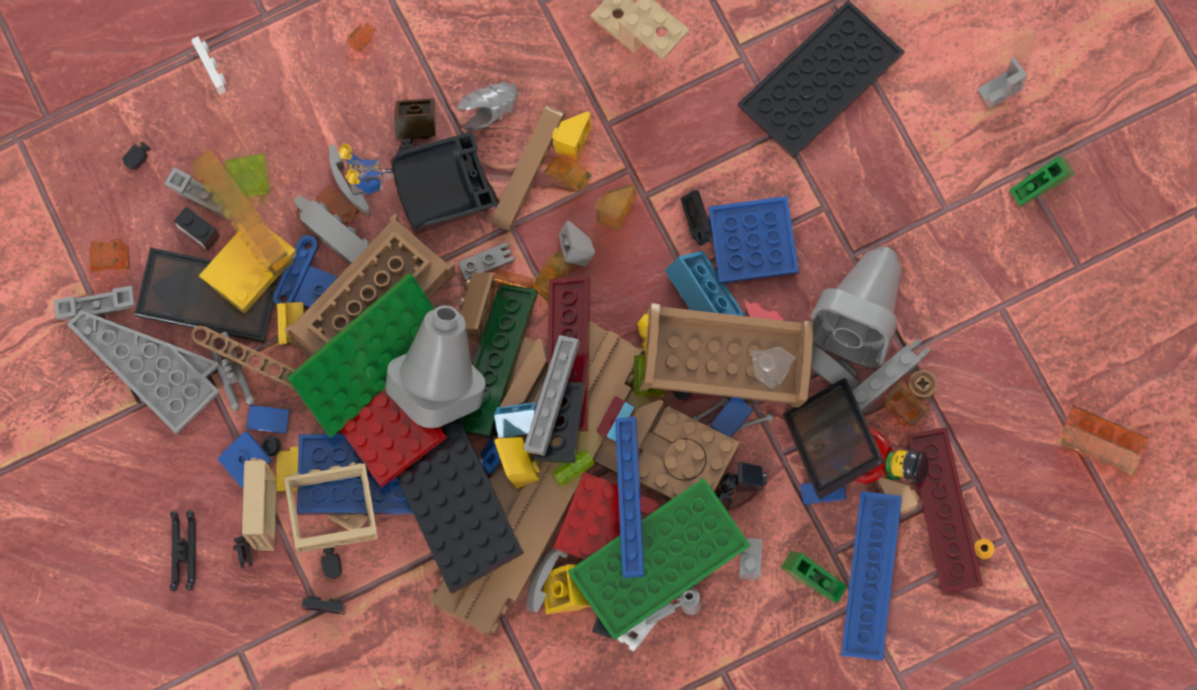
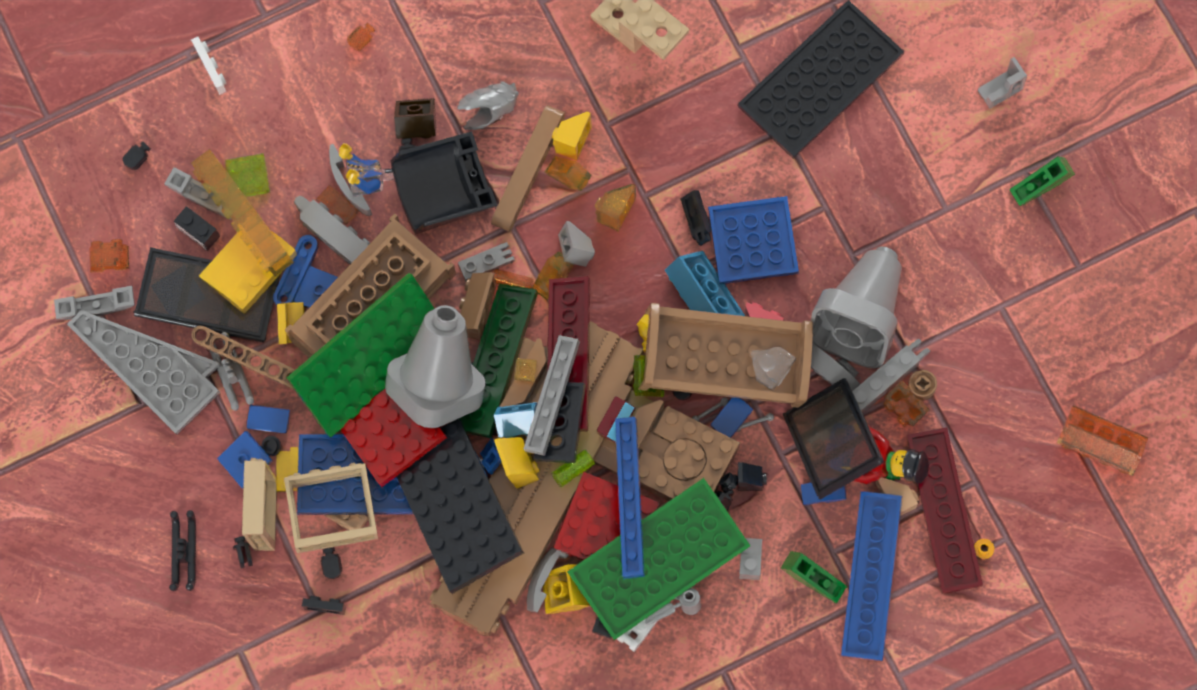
(525, 370): none -> clear yellow plate

